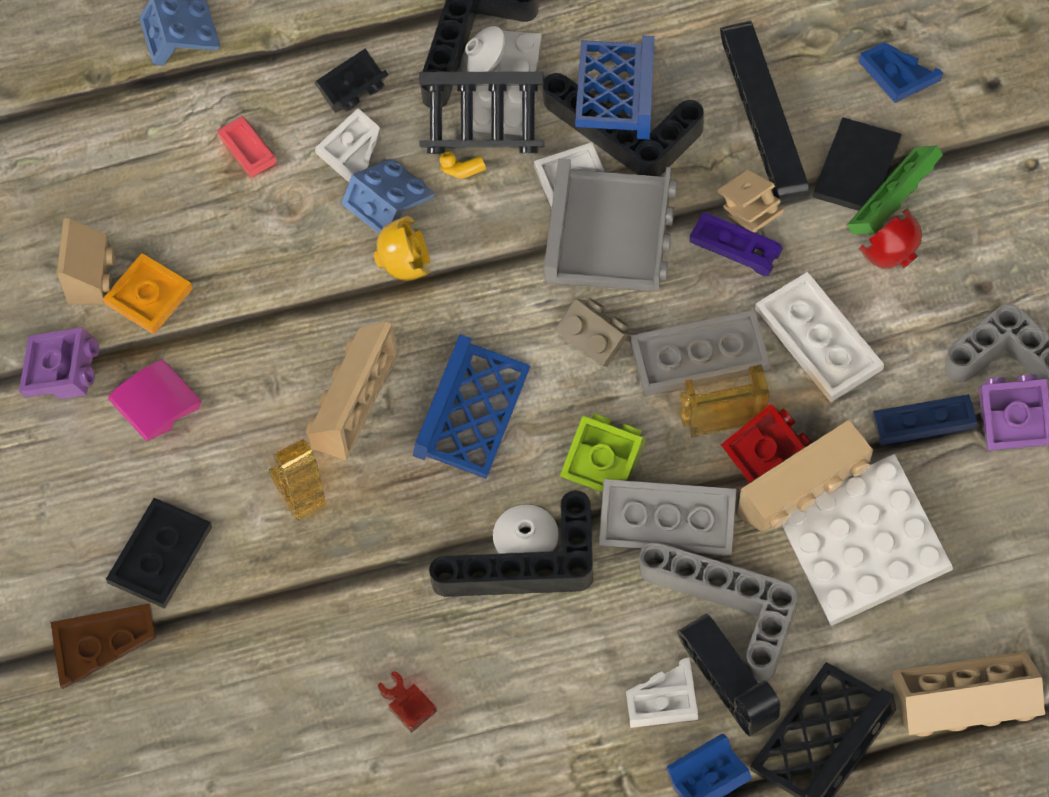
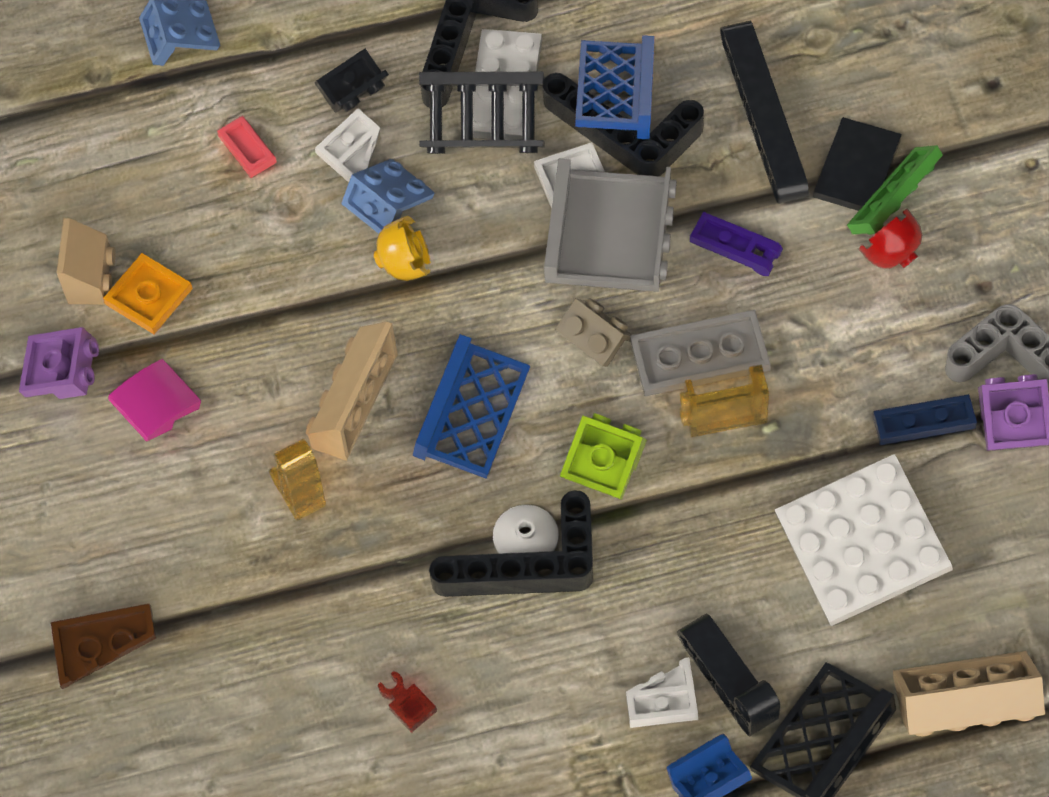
(159, 553): black tile -> none
(459, 169): yellow arm -> none
(484, 50): white dish -> none
(669, 514): light grey plate -> none
(729, 595): light grey beam -> none
(750, 206): tan piece -> none
(764, 442): red plate -> none
(804, 477): tan slope -> none
(819, 337): white plate -> none
(897, 72): blue wing -> none

